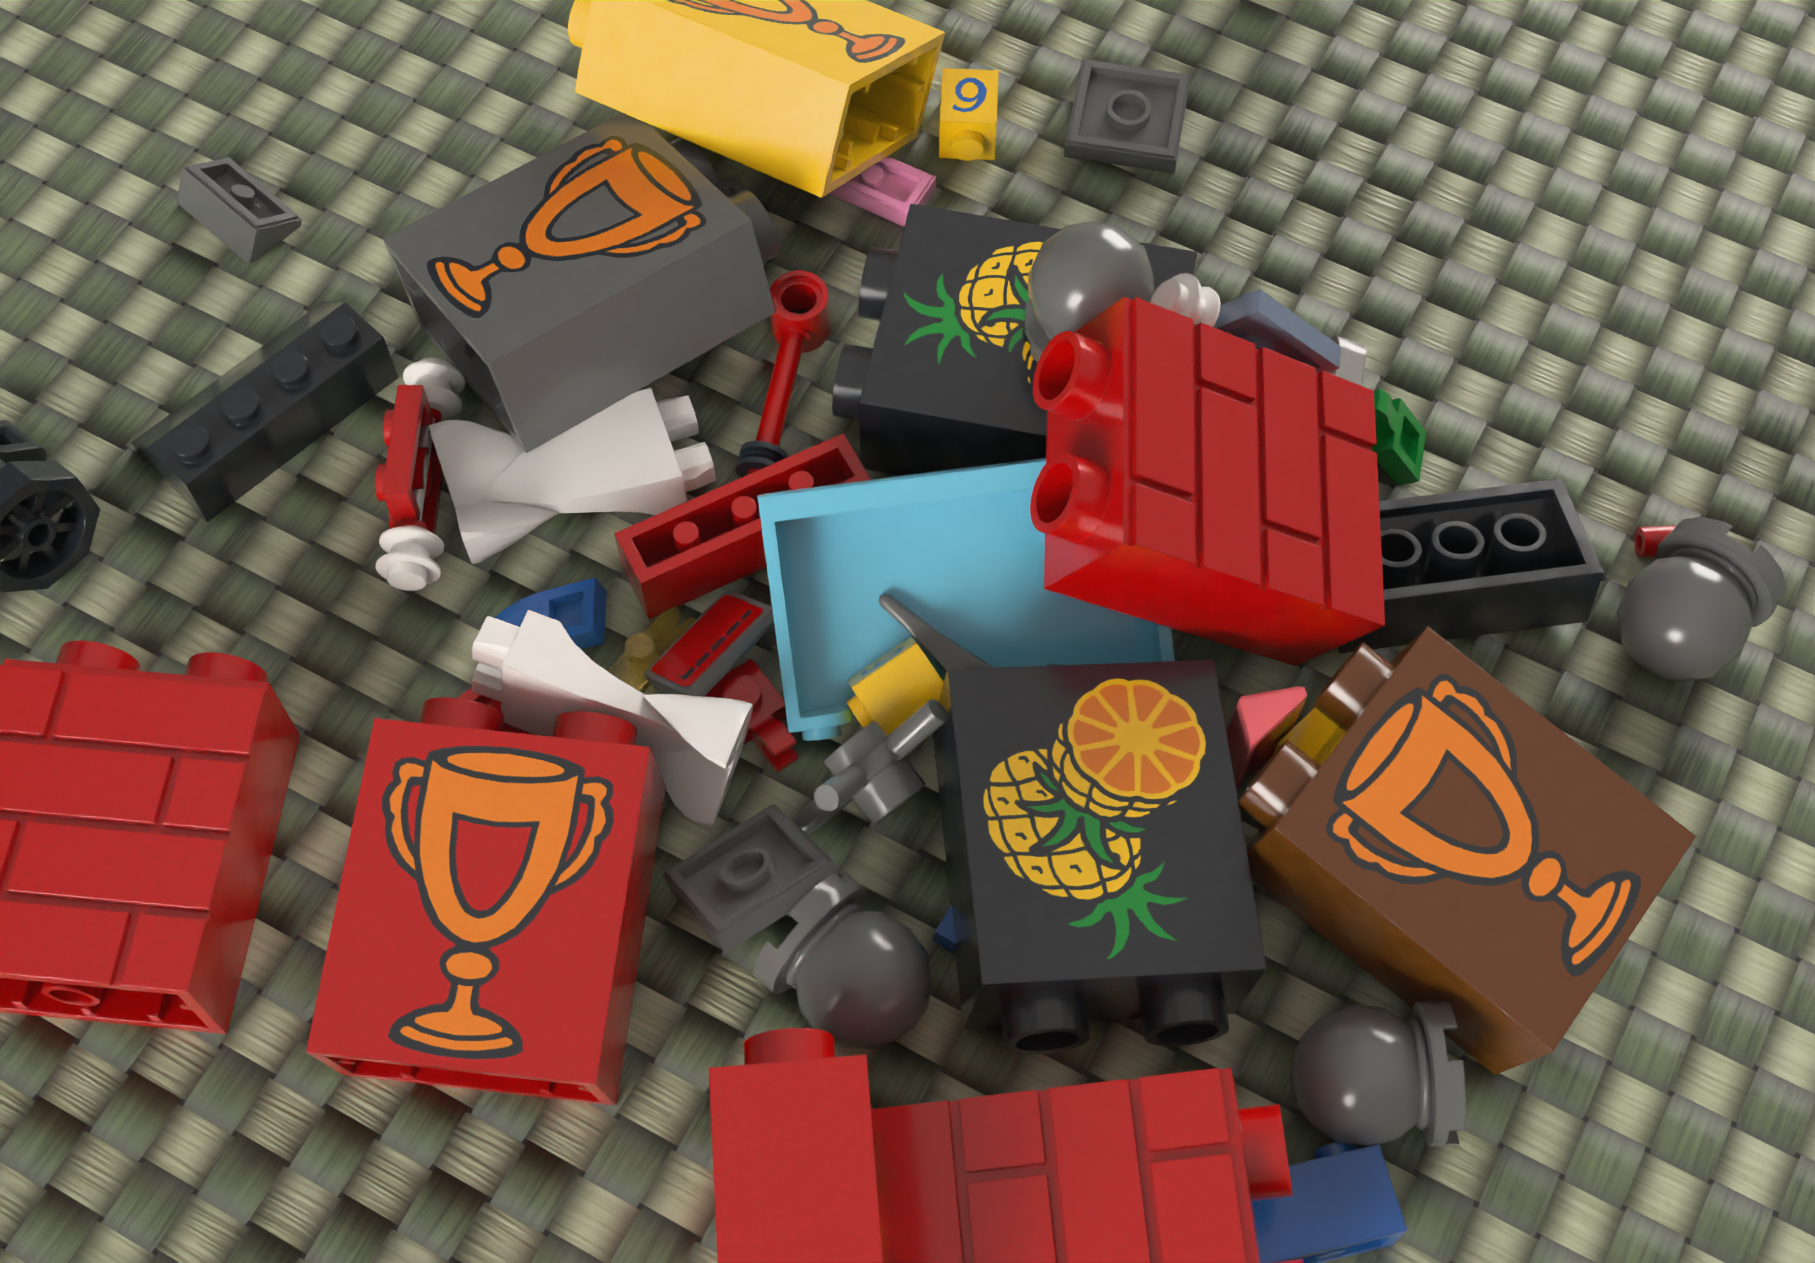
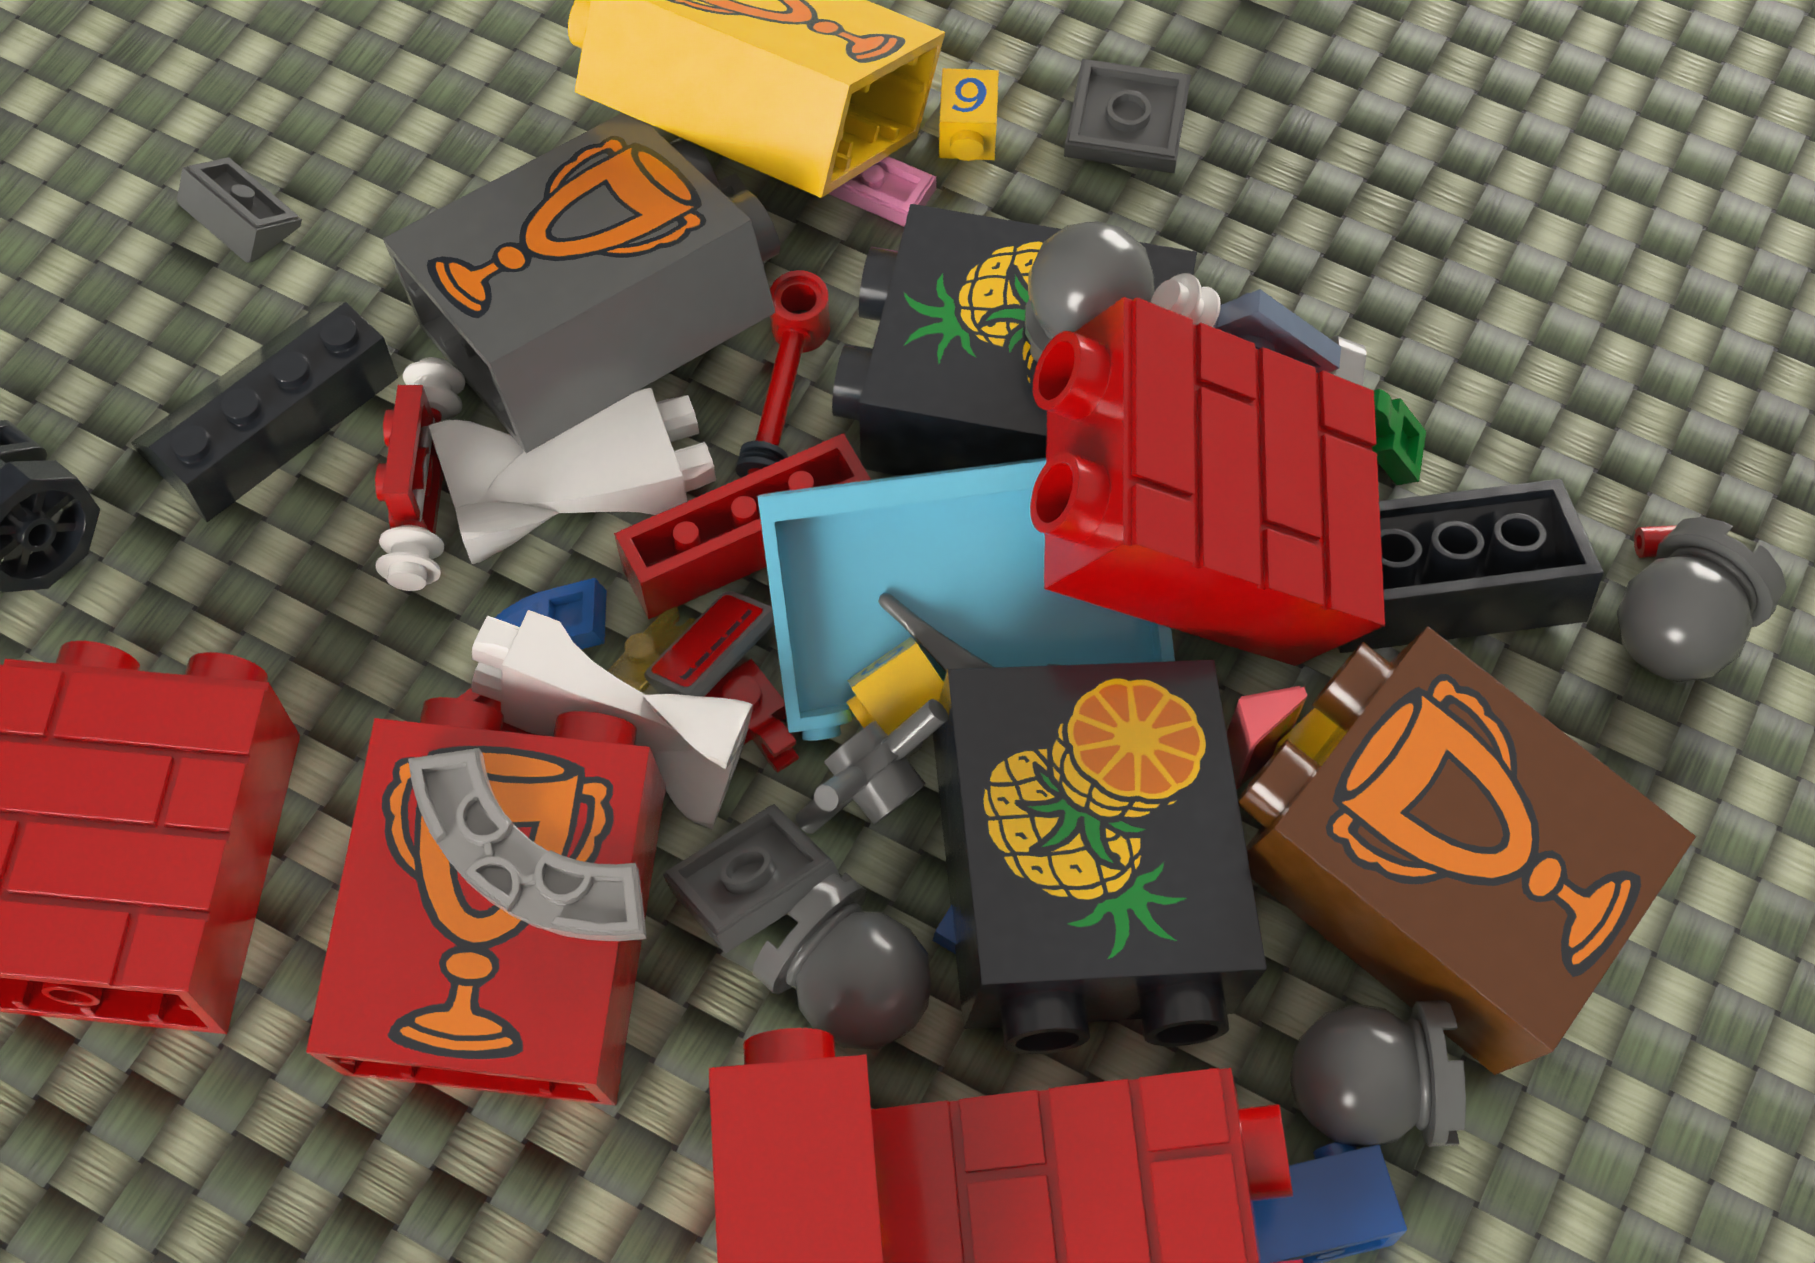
(511, 869): none -> light grey tile

